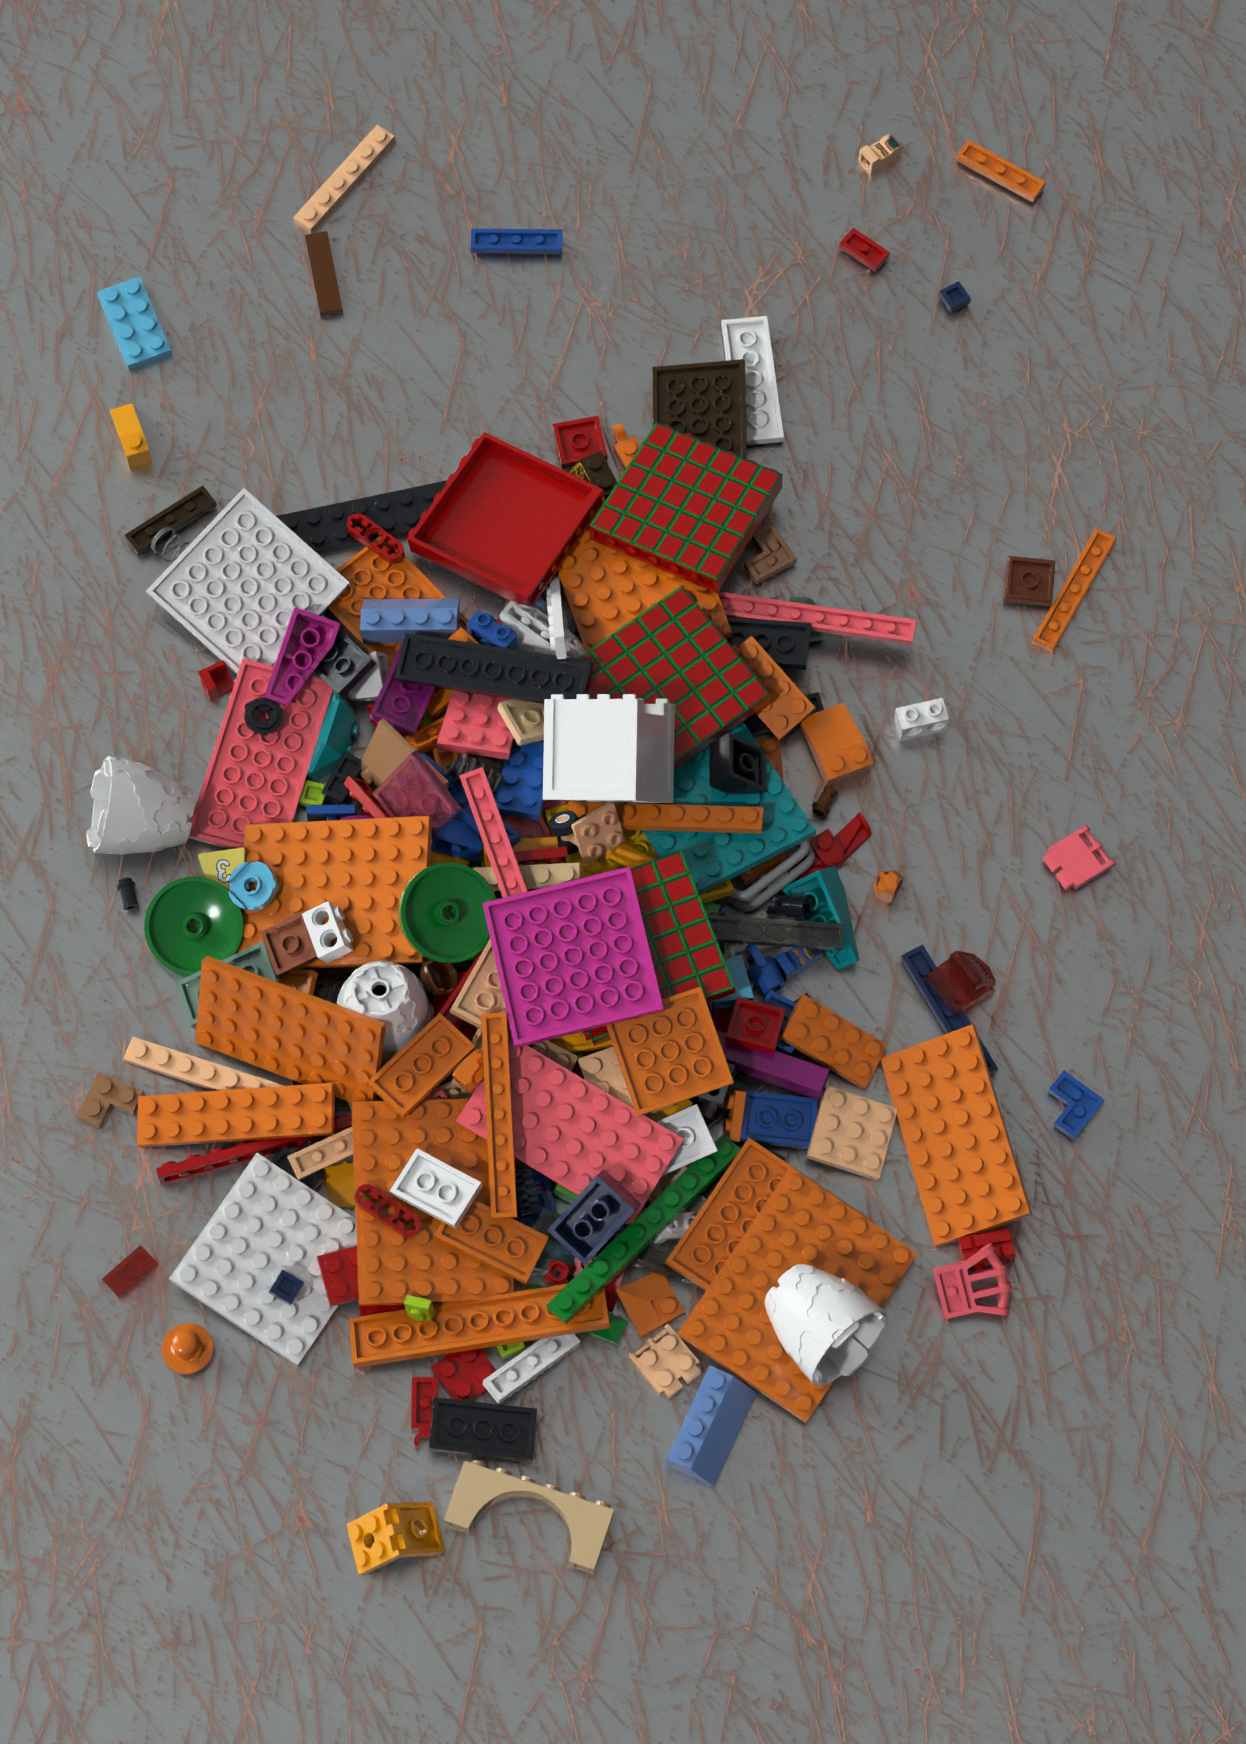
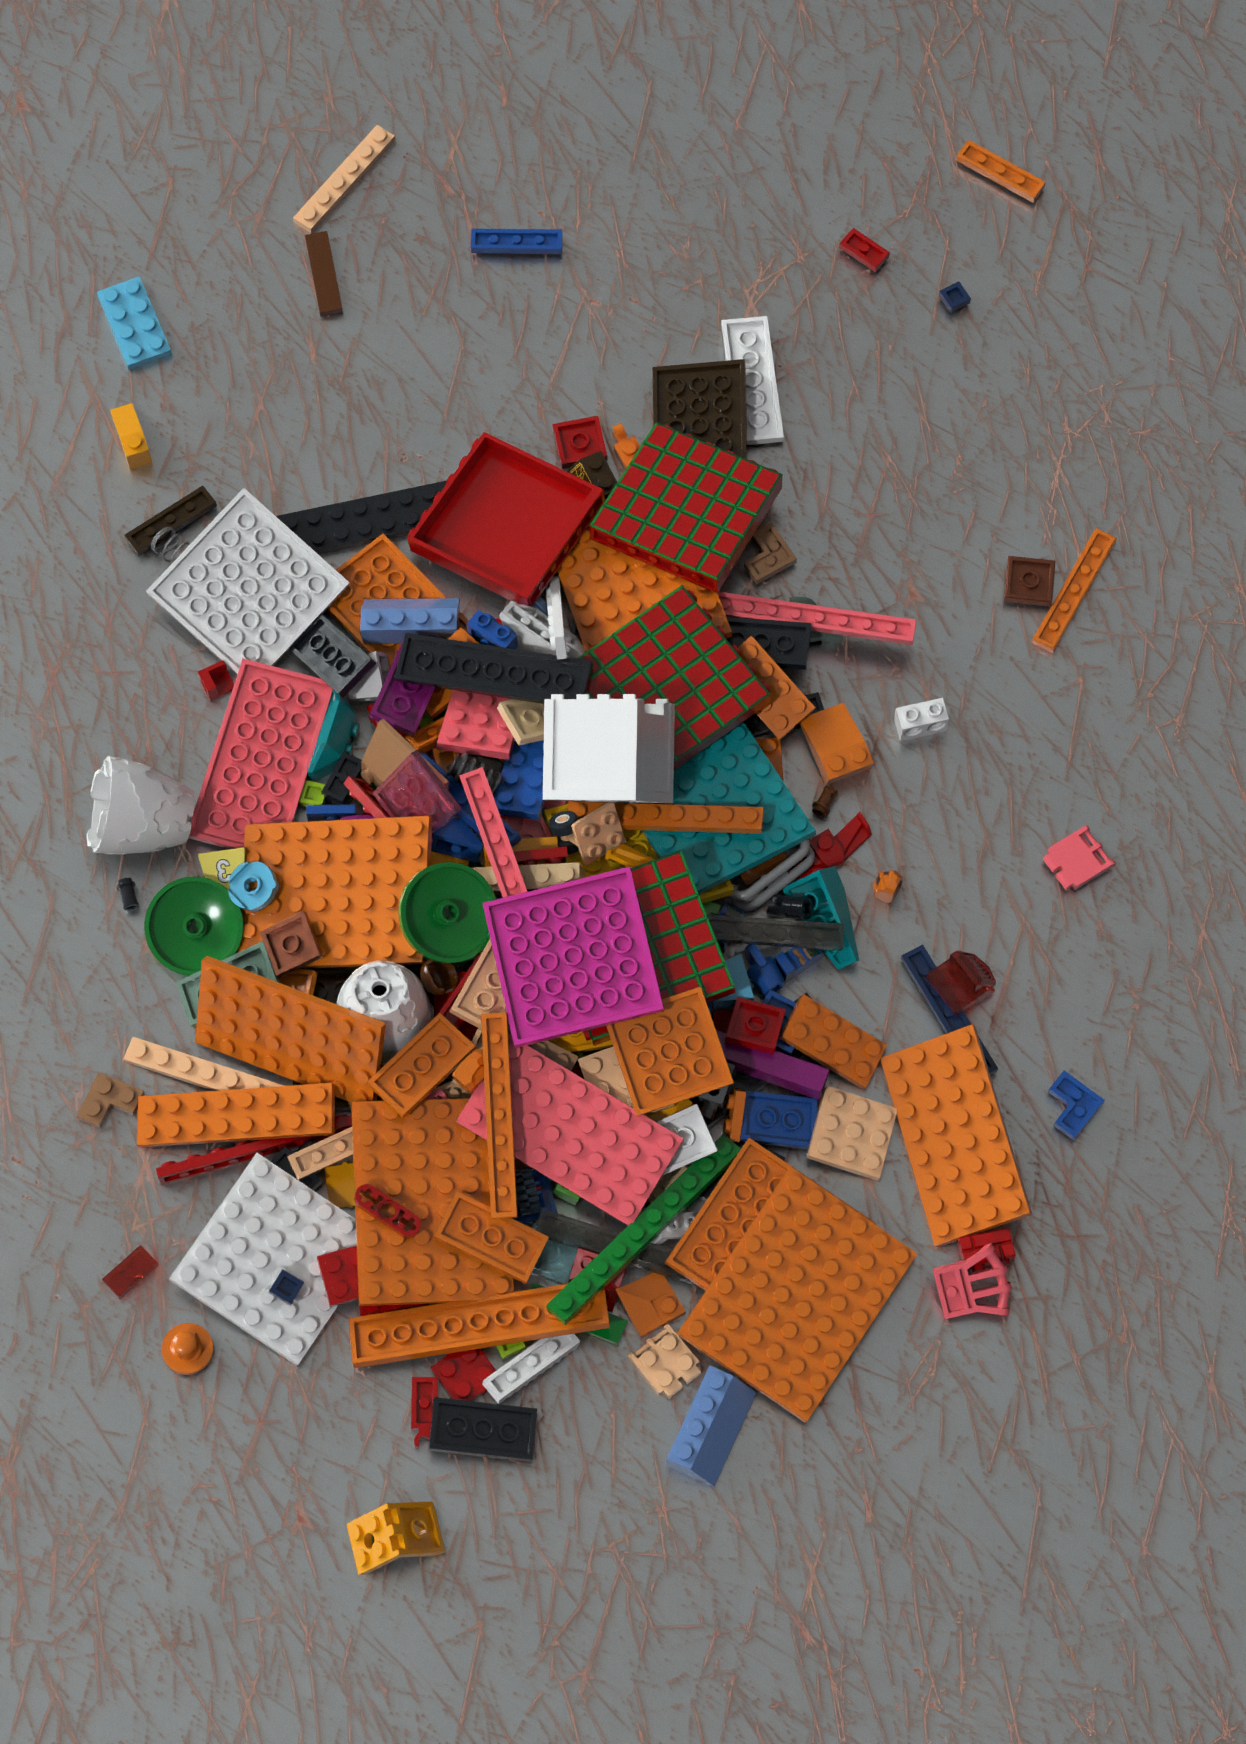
(265, 706): black gear -> none
(301, 651): dark pink wedge -> none
(324, 934): white brick -> none
(378, 548): red beam -> none
(419, 1308): lime plate -> none
(436, 1188): white plate -> none
(483, 1487): tan arch -> none
(553, 1267): red plate -> none
(594, 1217): dark blue brick -> none
(737, 766): black slope -> none
(823, 1322): white piece -> none
(880, 154): light nougat leg -> none

